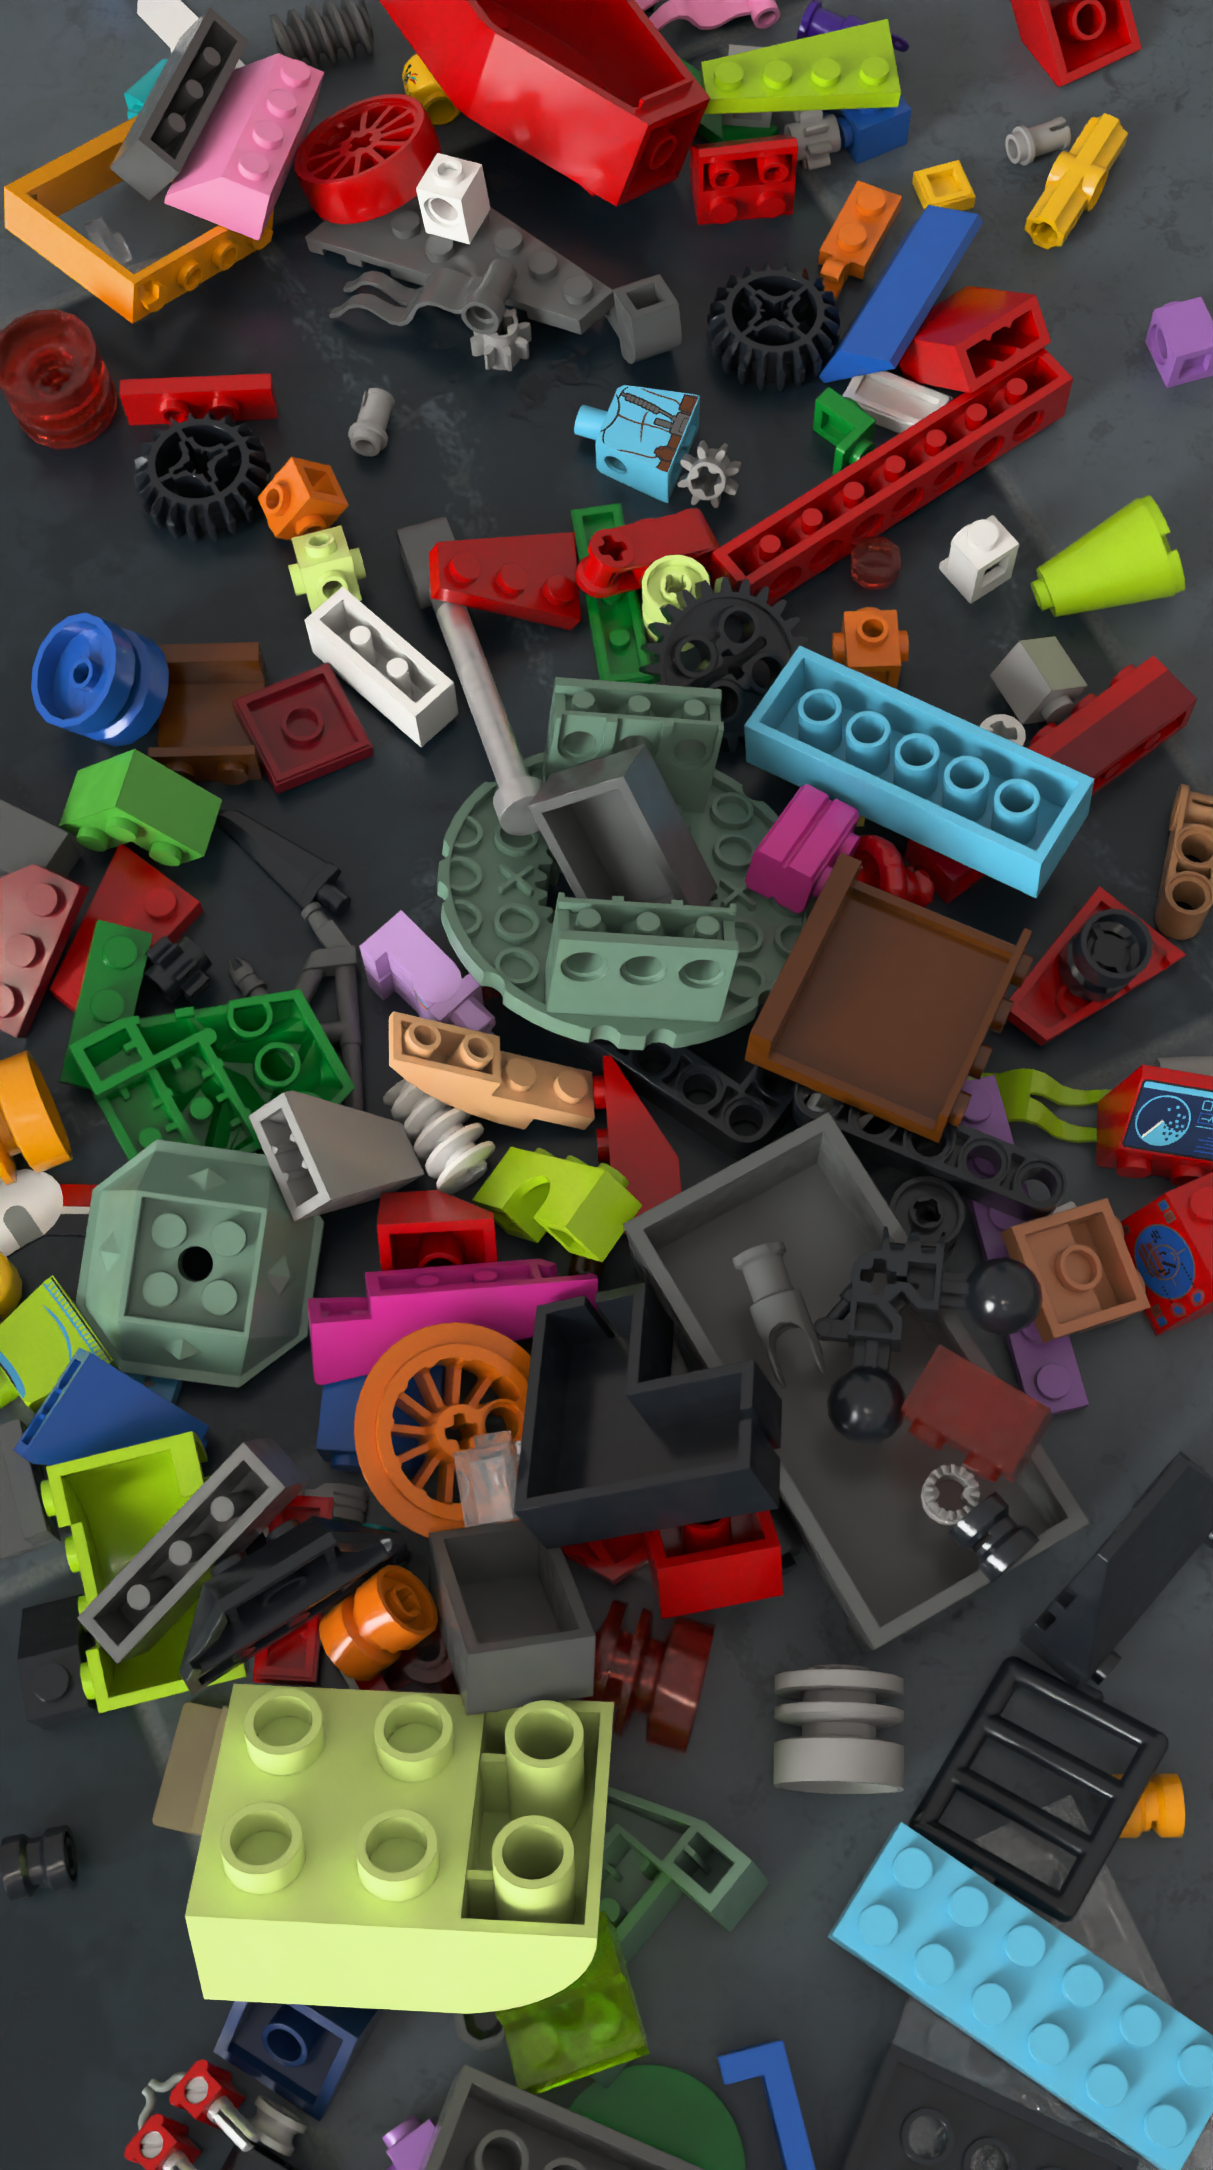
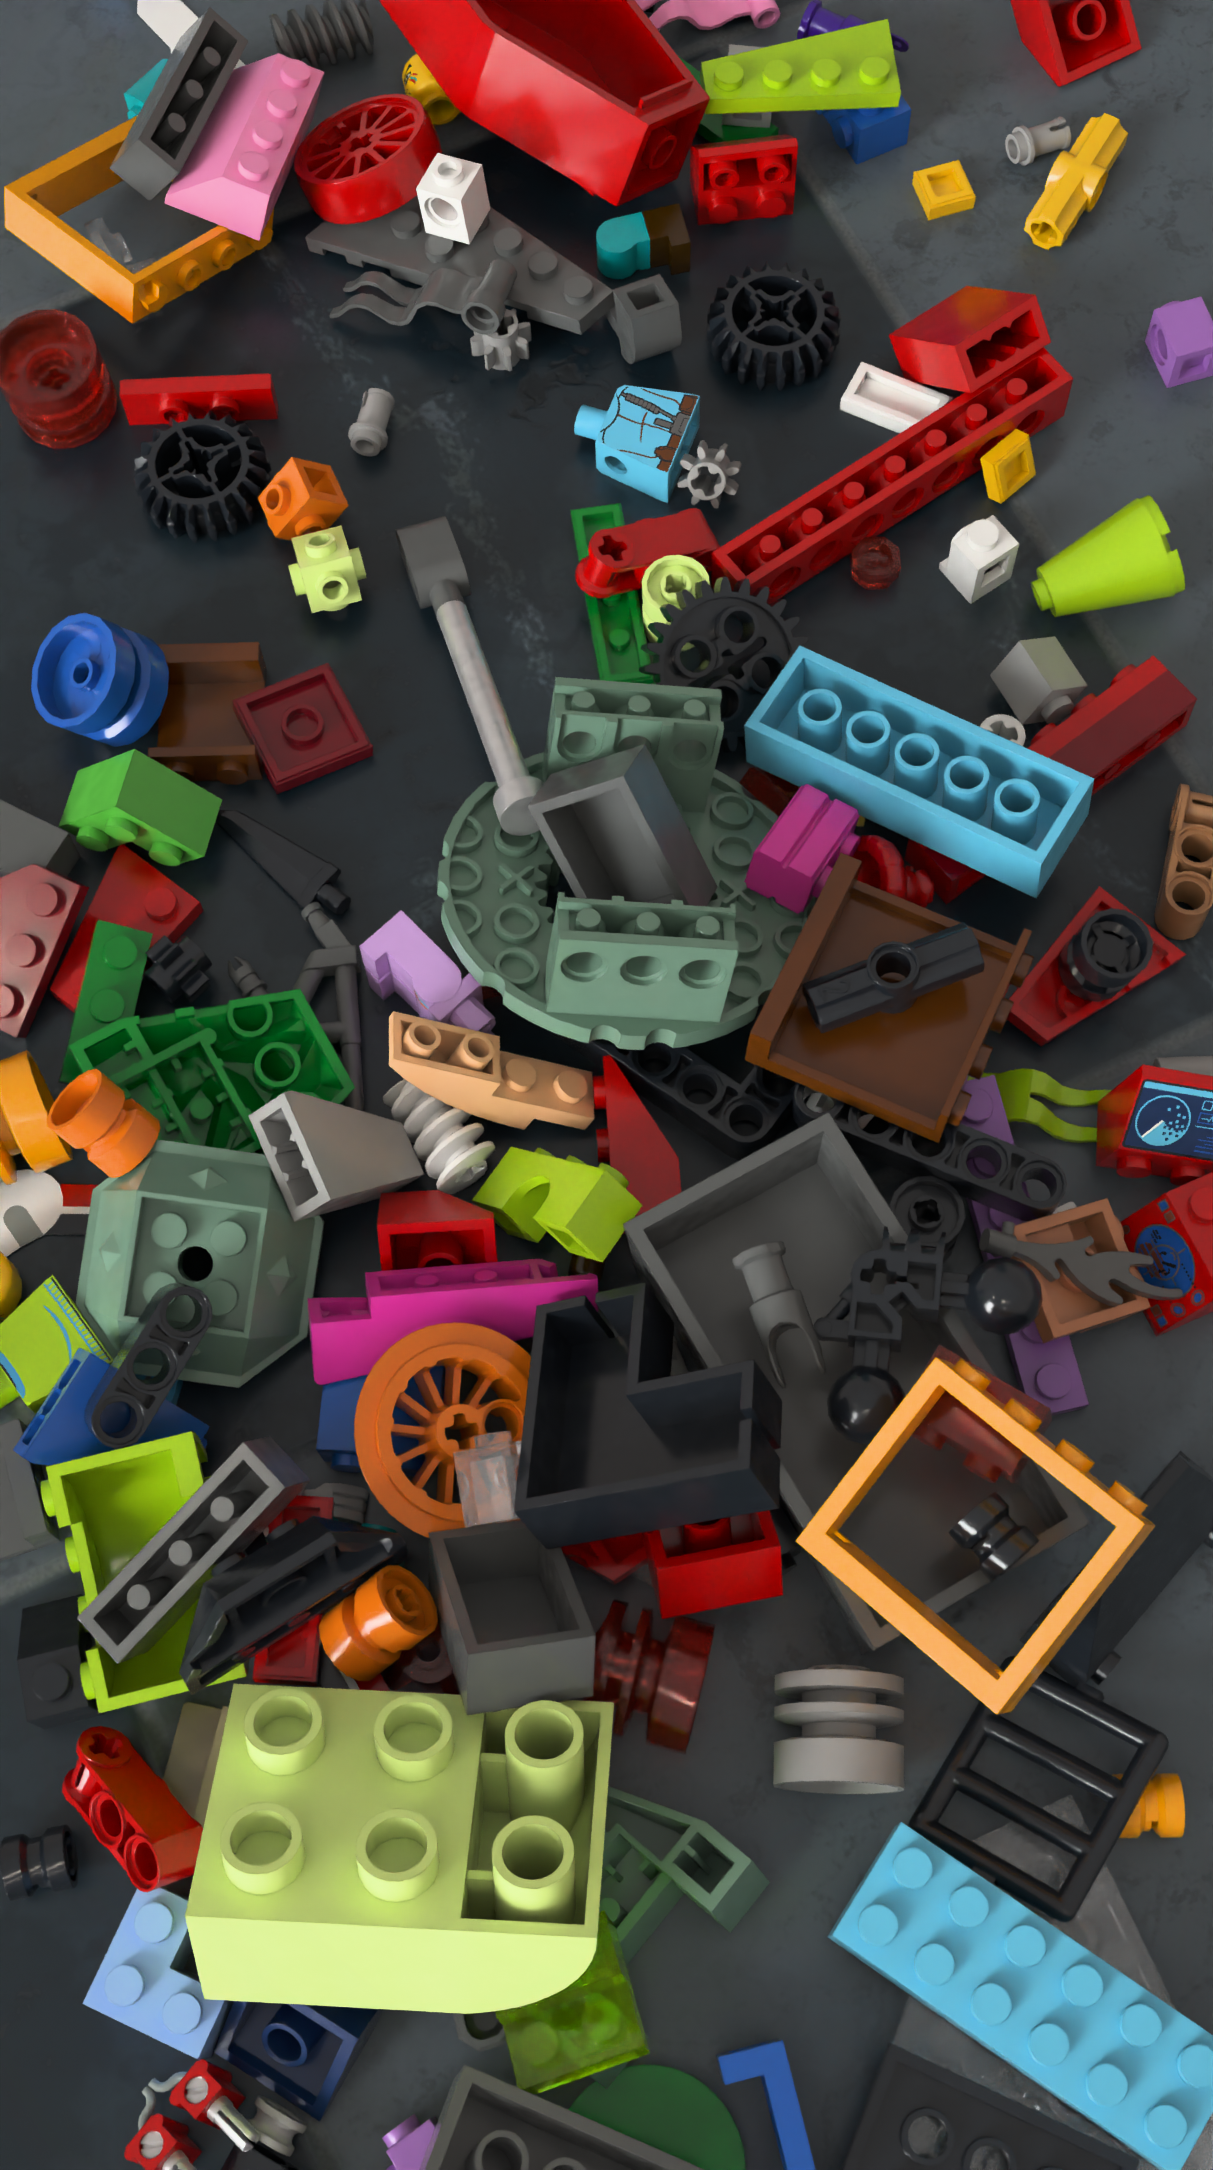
(101, 1121): none -> orange wheel
(131, 1810): none -> red piece
(146, 1396): none -> black beam
(146, 1980): none -> light blue brick
(382, 666): white brick -> none
(510, 576): red wing -> none
(643, 242): none -> leg
(769, 789): none -> clear red tile
(815, 136): light grey gear -> none
(844, 426): green bracket -> none
(857, 235): orange plate -> none
(872, 644): orange brick -> none
(903, 294): blue slope -> none
(908, 1614): none -> light orange window
(925, 964): none -> black piece
(930, 1493): light grey bush -> none
(1008, 466): none -> yellow tile
(1088, 1273): none -> dark grey piece

